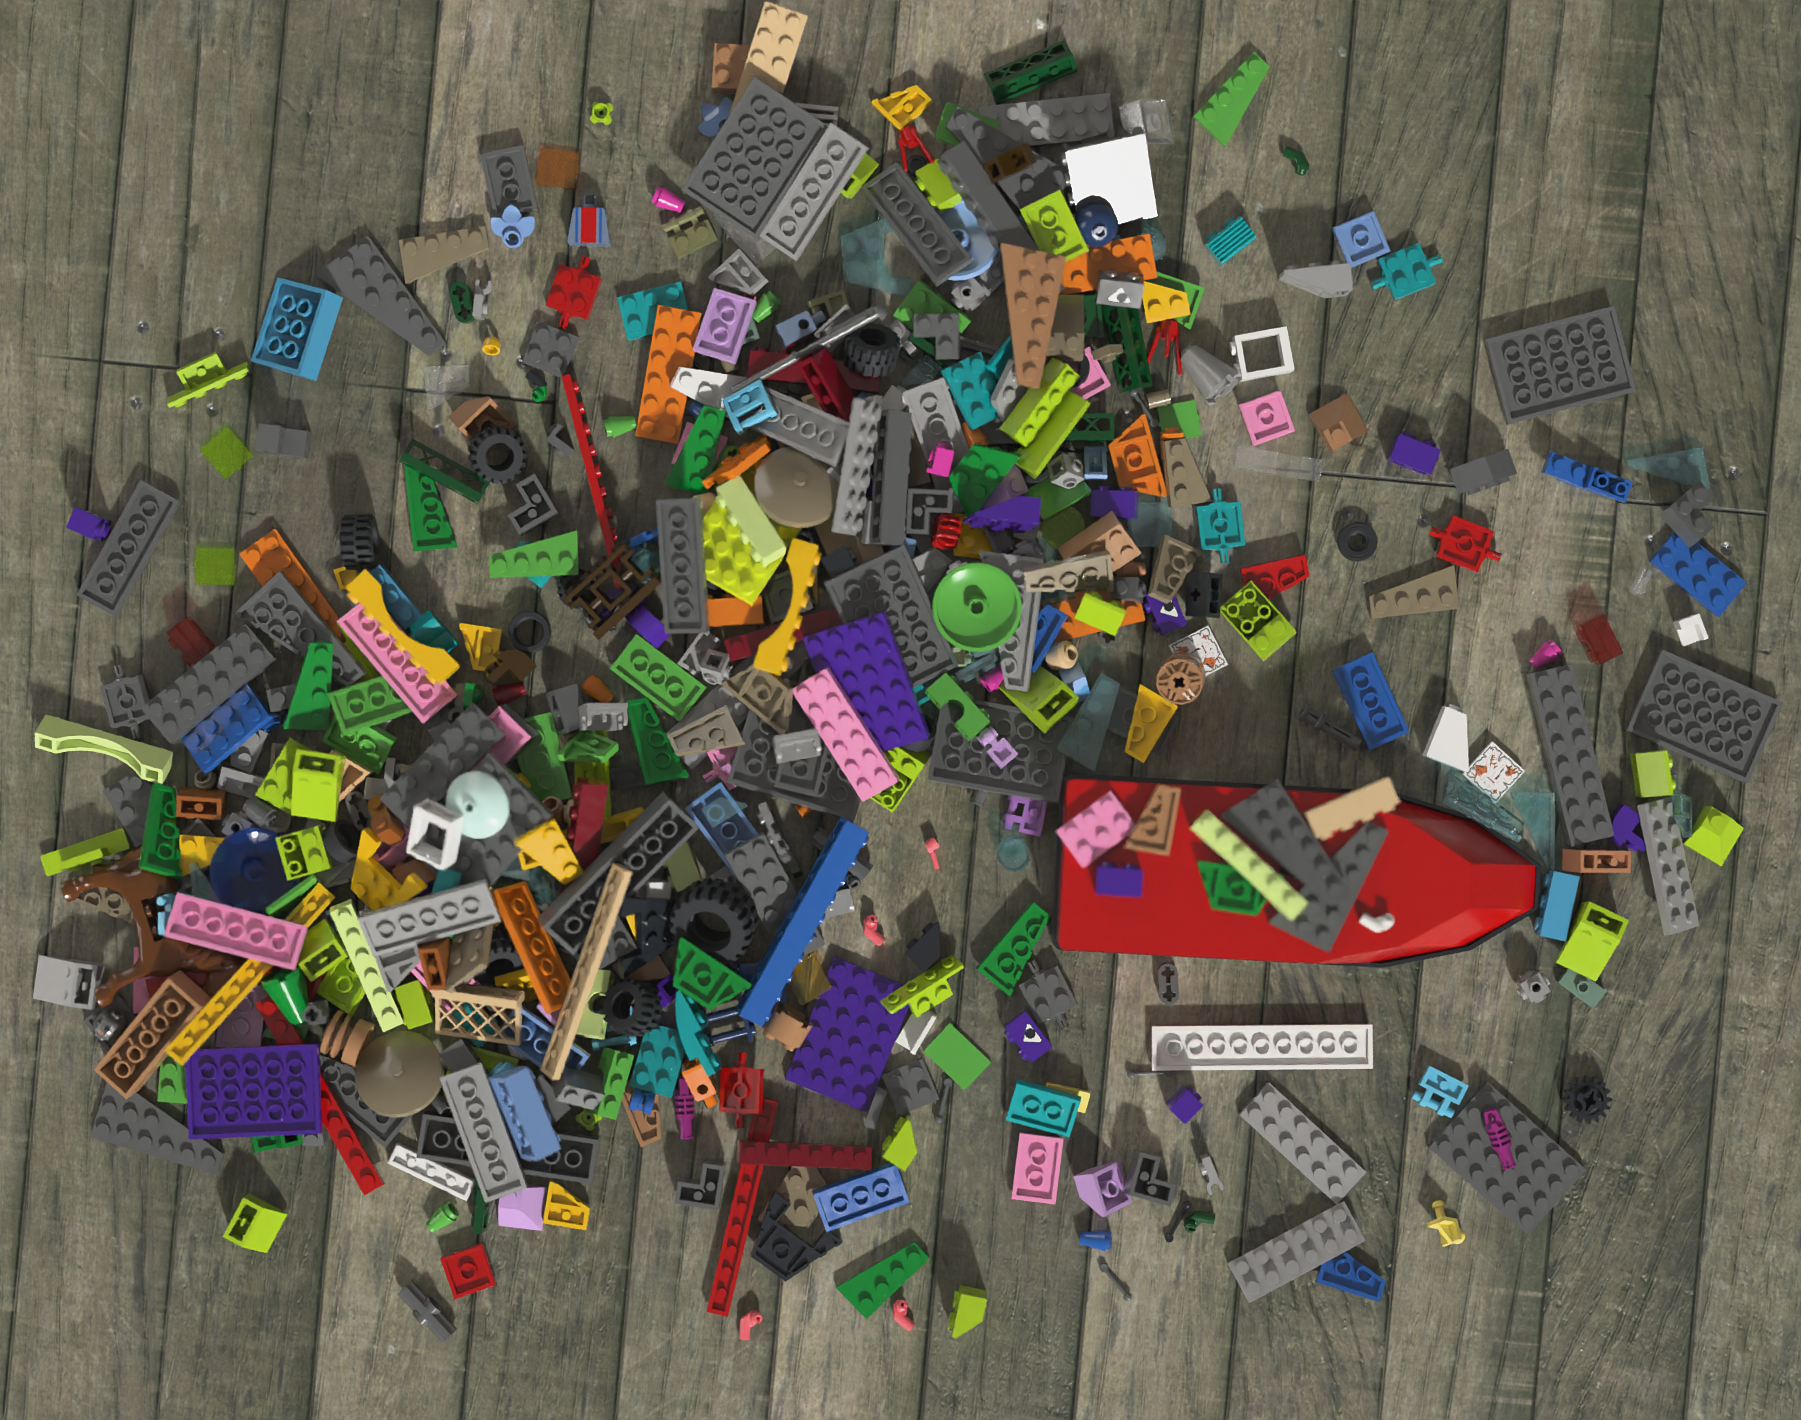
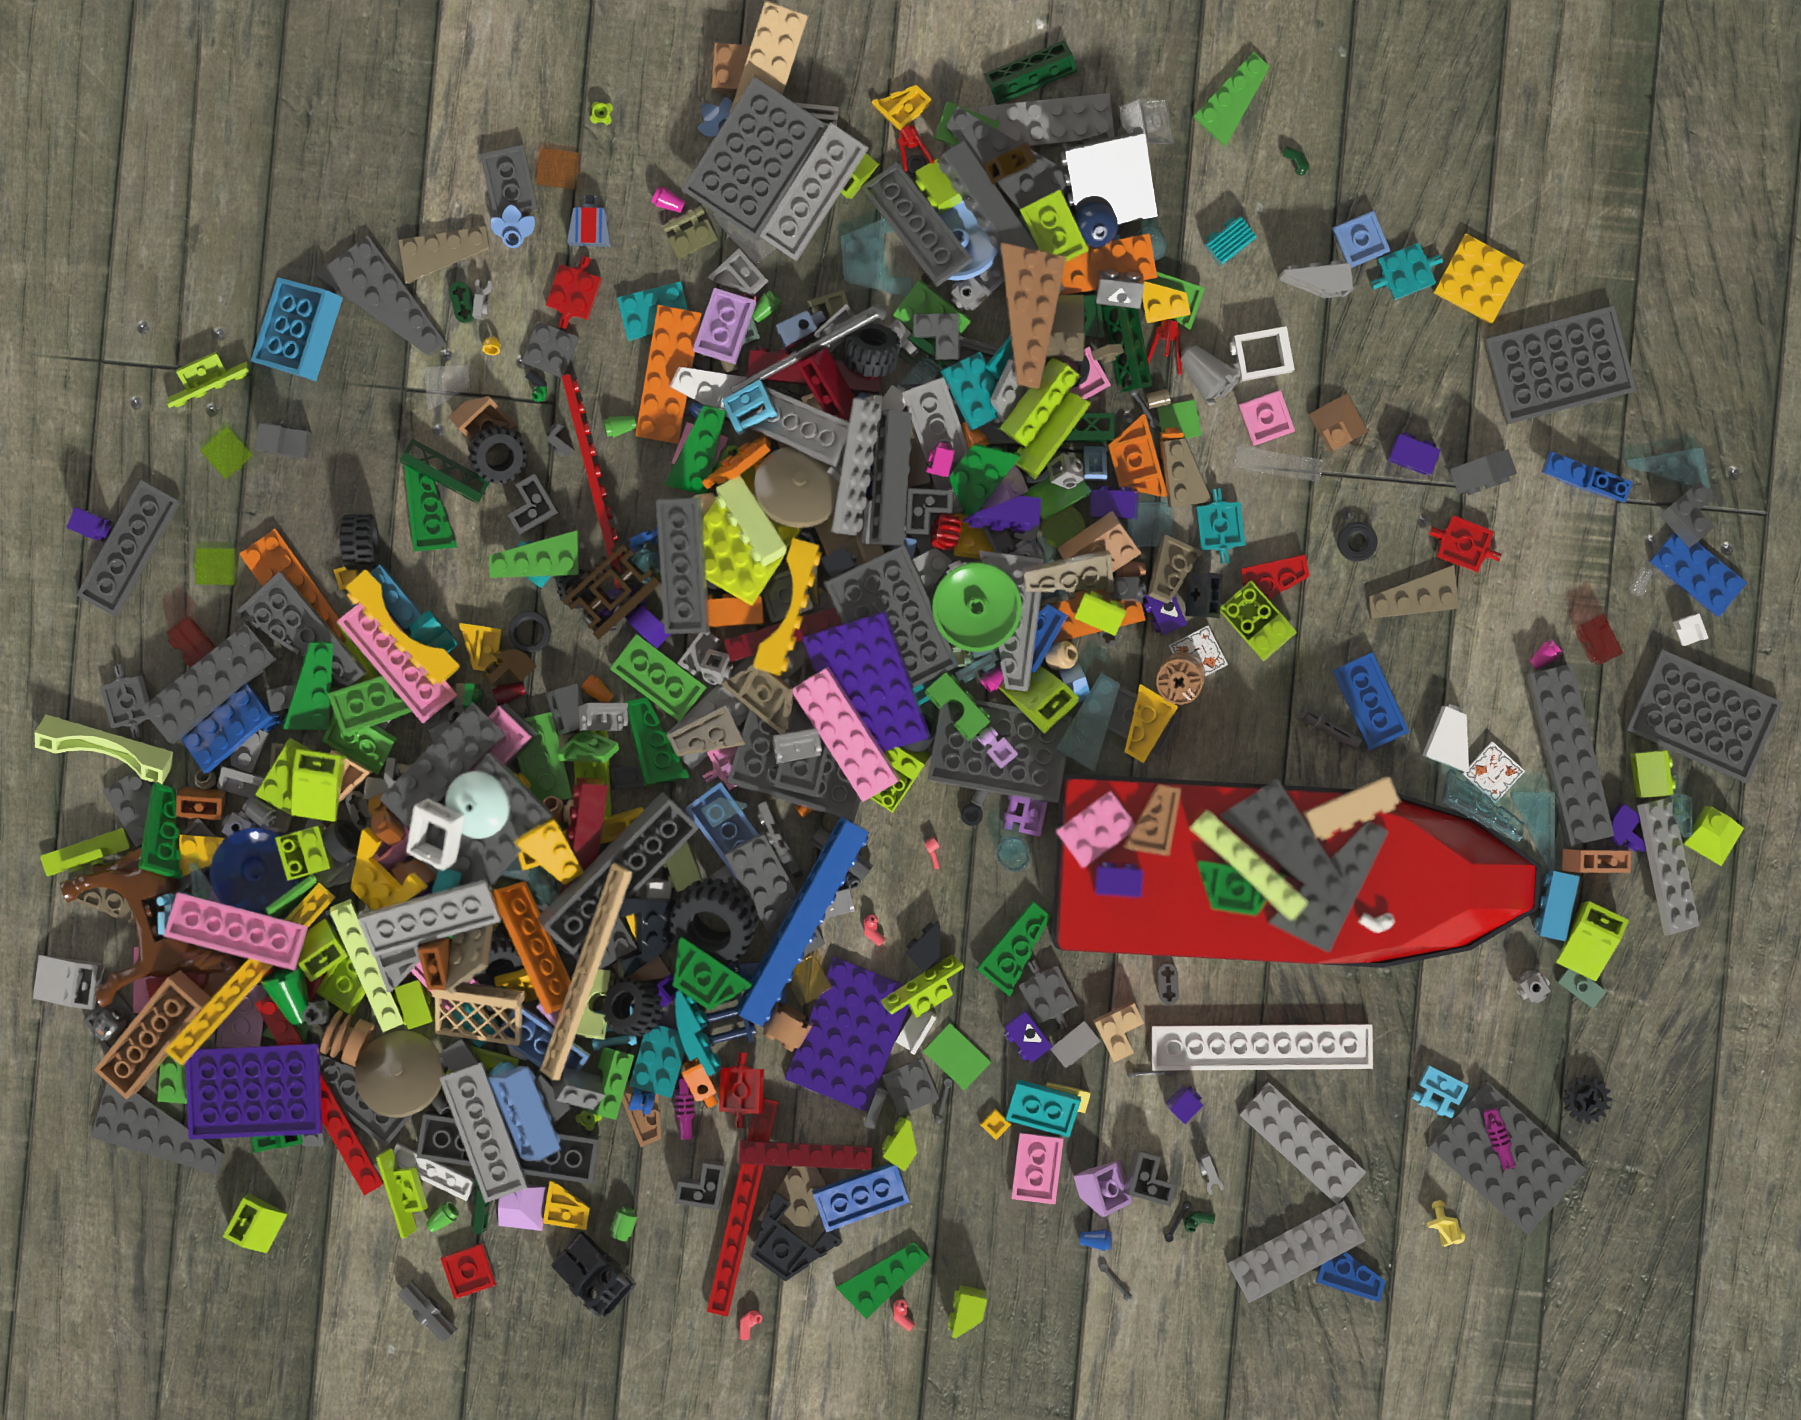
(403, 1191): none -> lime bracket
(587, 1269): none -> black connector
(623, 1223): none -> bright green brick
(971, 814): none -> black plate
(995, 1124): none -> yellow tile
(1075, 1044): none -> light grey hinge
(1113, 1029): none -> tan brick
(1478, 278): none -> yellow plate

